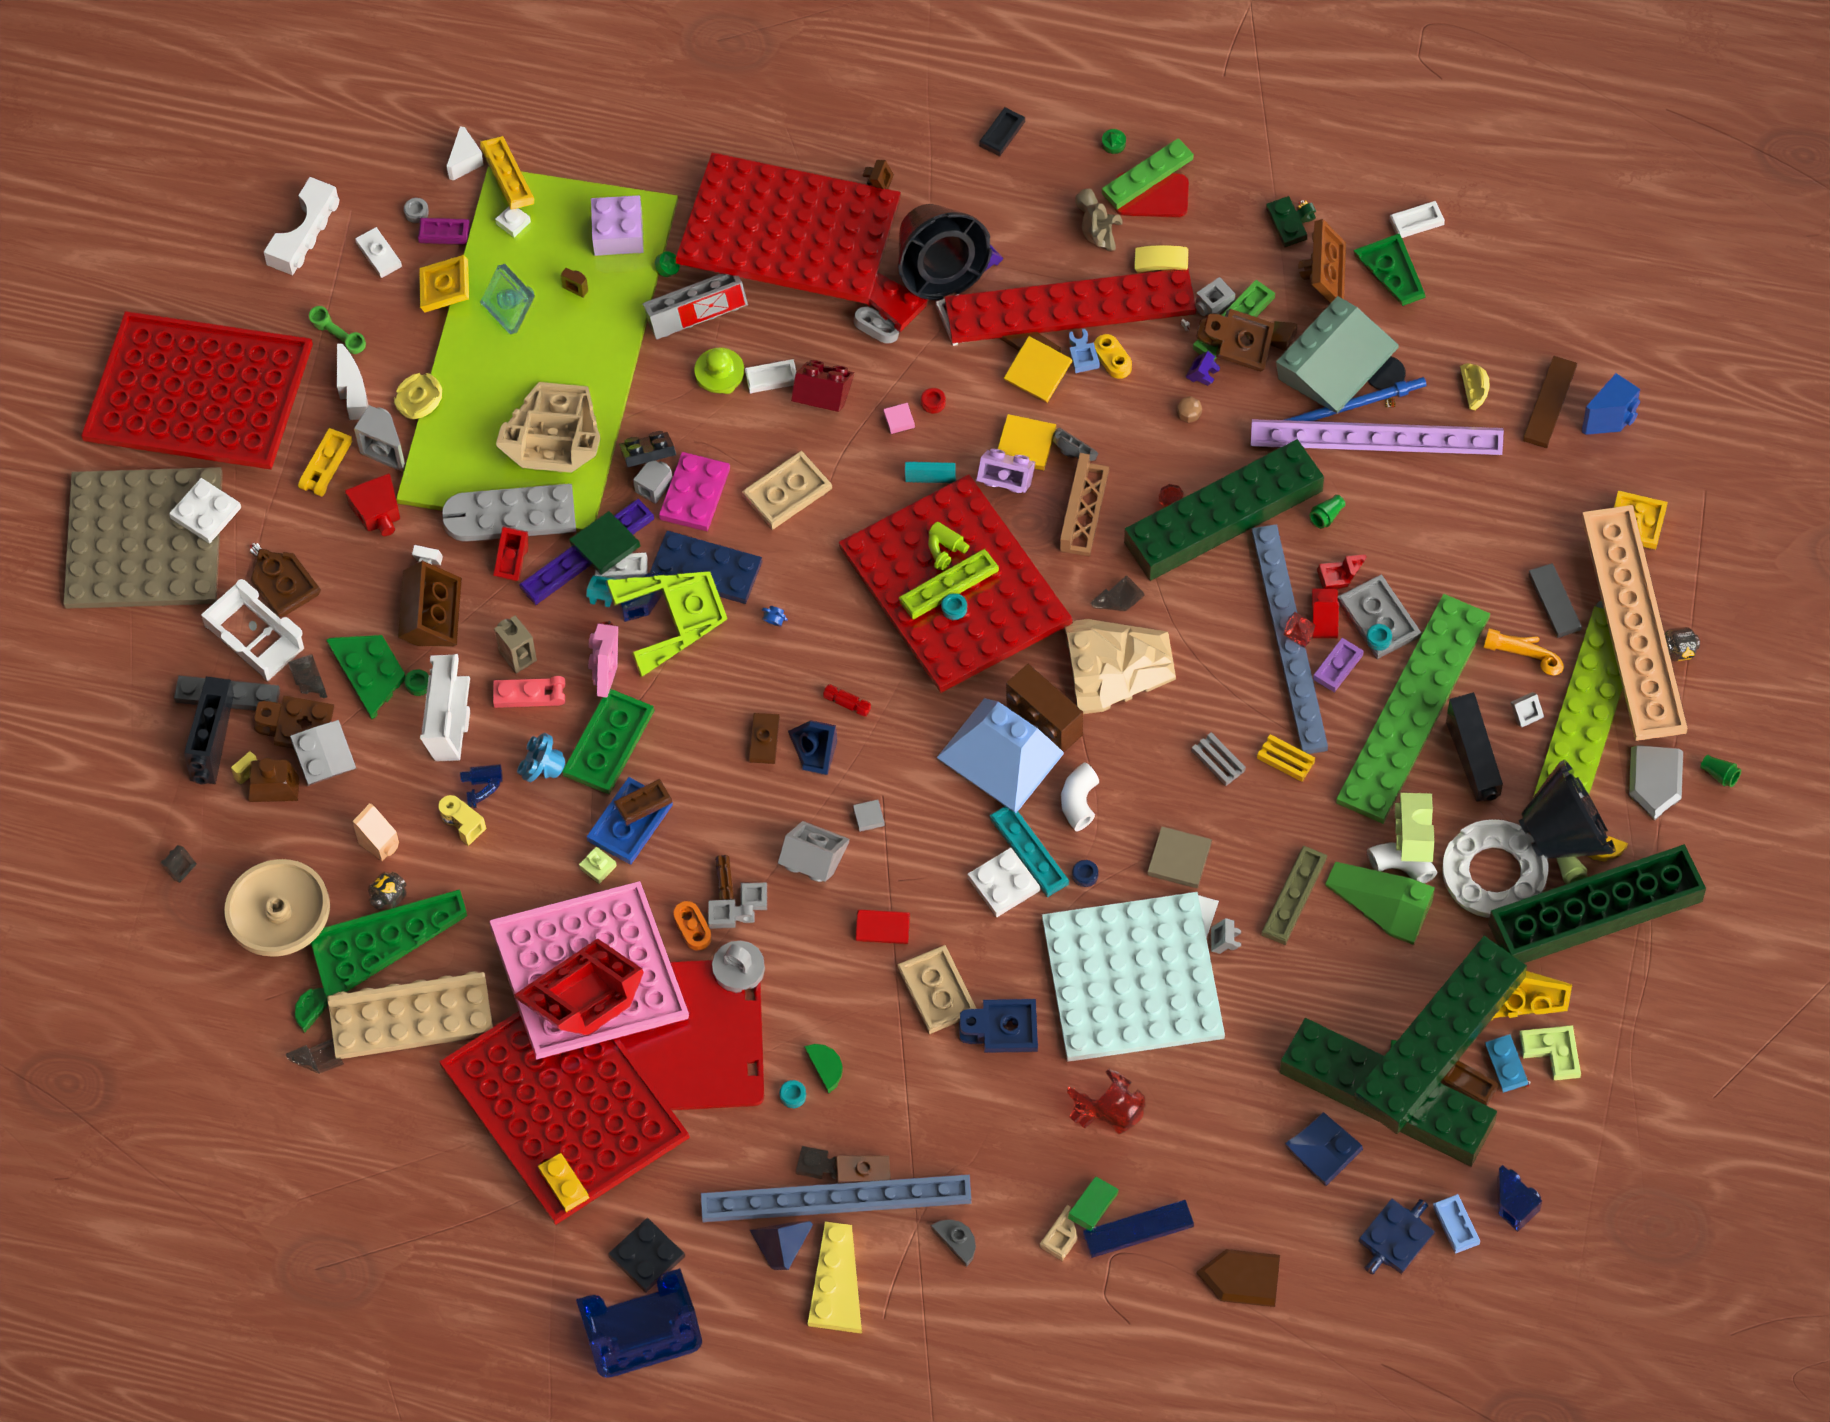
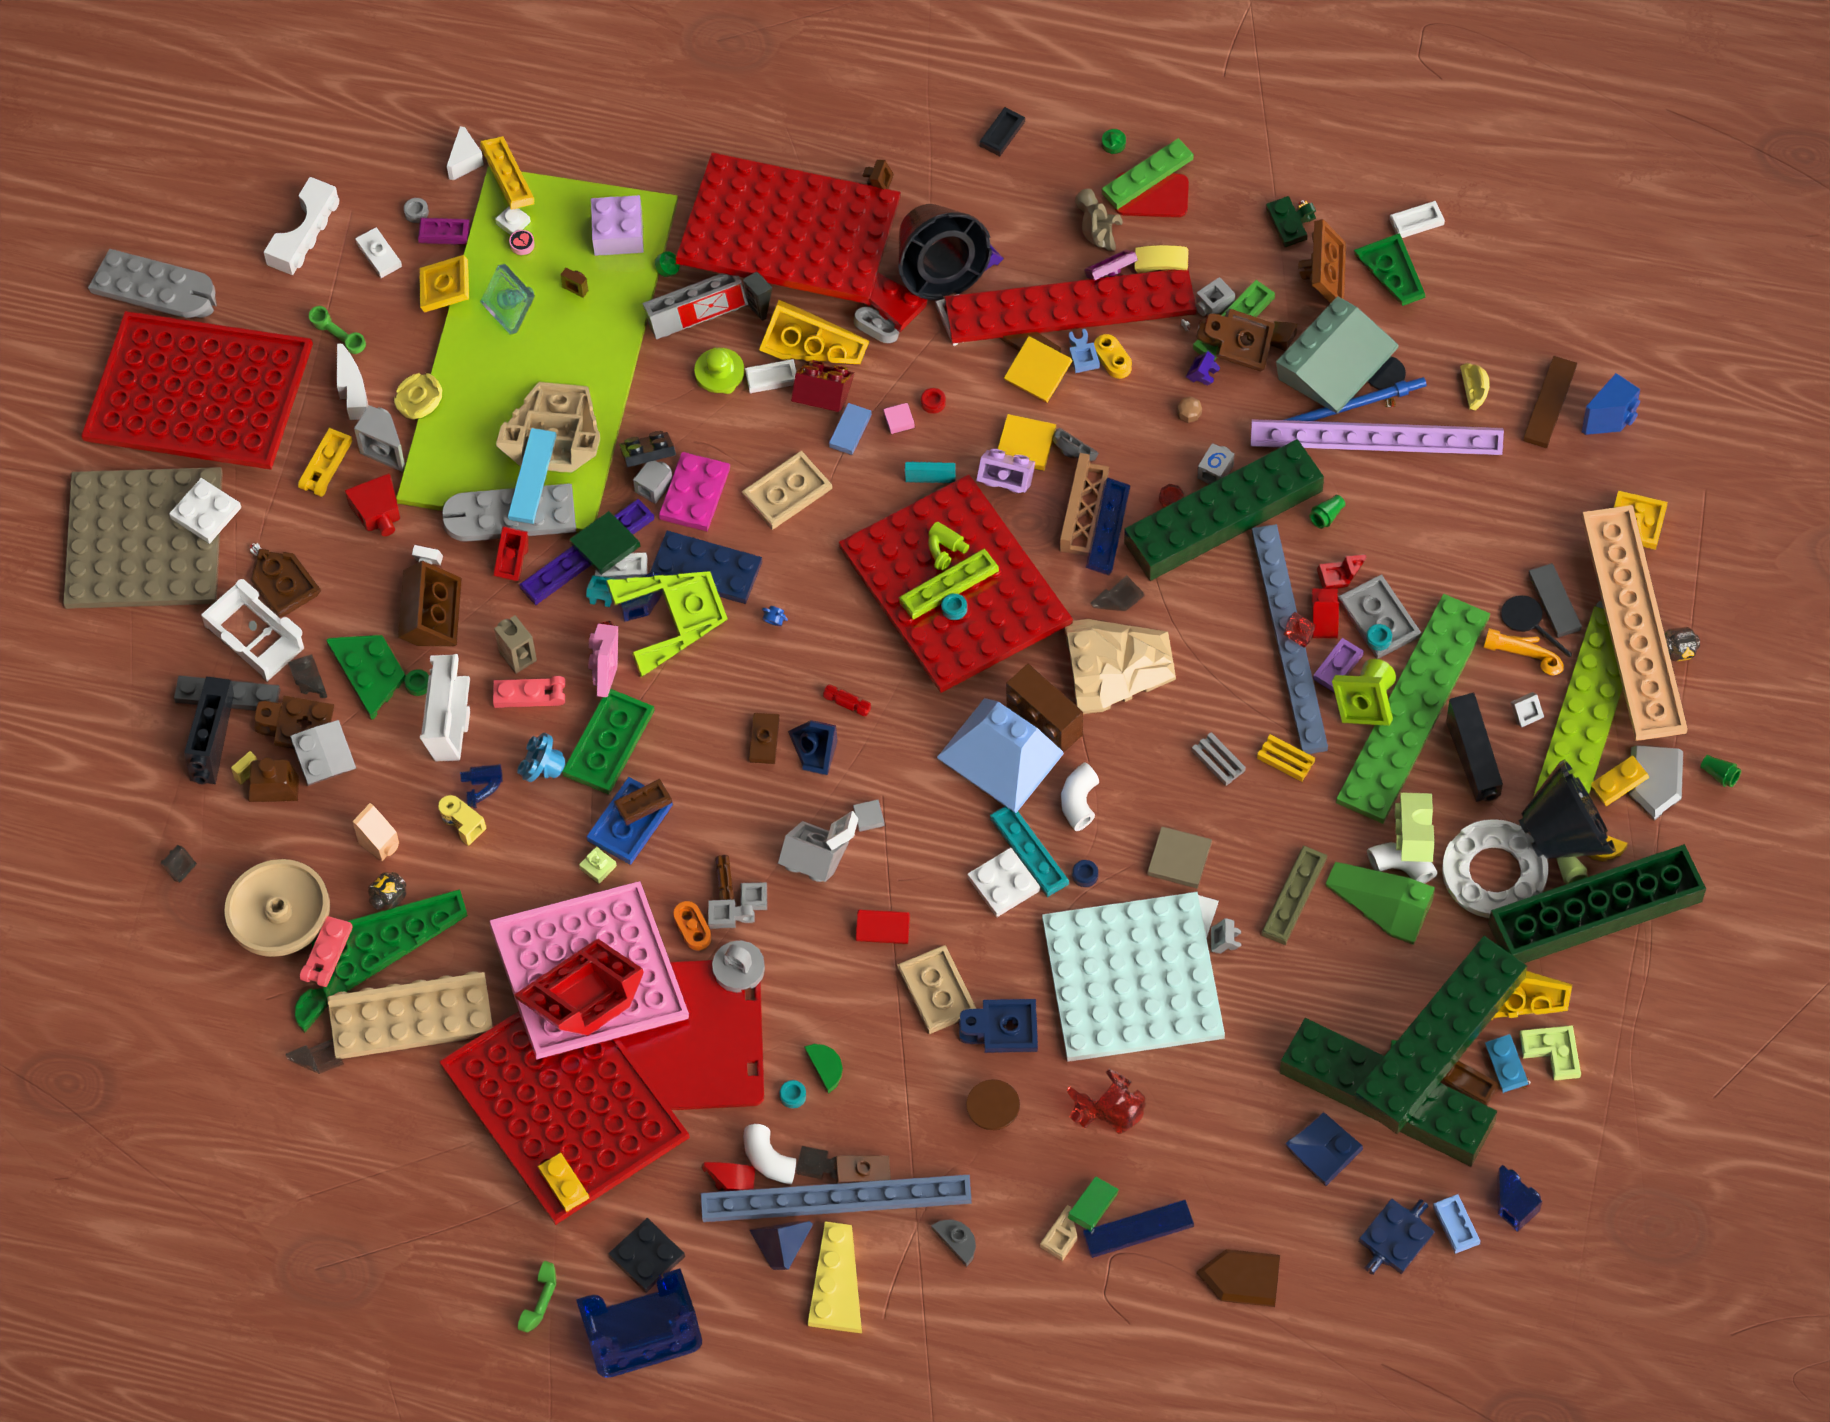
(154, 285): none -> light grey plate
(326, 951): none -> coral plate
(521, 242): none -> tile
(530, 1320): none -> bright green bar
(532, 476): none -> medium azure tile
(730, 1176): none -> red slope
(758, 294): none -> pearl dark grey slope
(764, 1157): none -> white cylinder
(807, 337): none -> yellow wedge
(842, 830): none -> white plate
(850, 429): none -> medium blue tile
(993, 1104): none -> reddish brown piece
(1108, 526): none -> clear blue tile
(1111, 265): none -> plate
(1215, 464): none -> light grey brick
(1365, 697): none -> lime plant
(1524, 614): none -> black piece
(1619, 780): none -> yellow plate

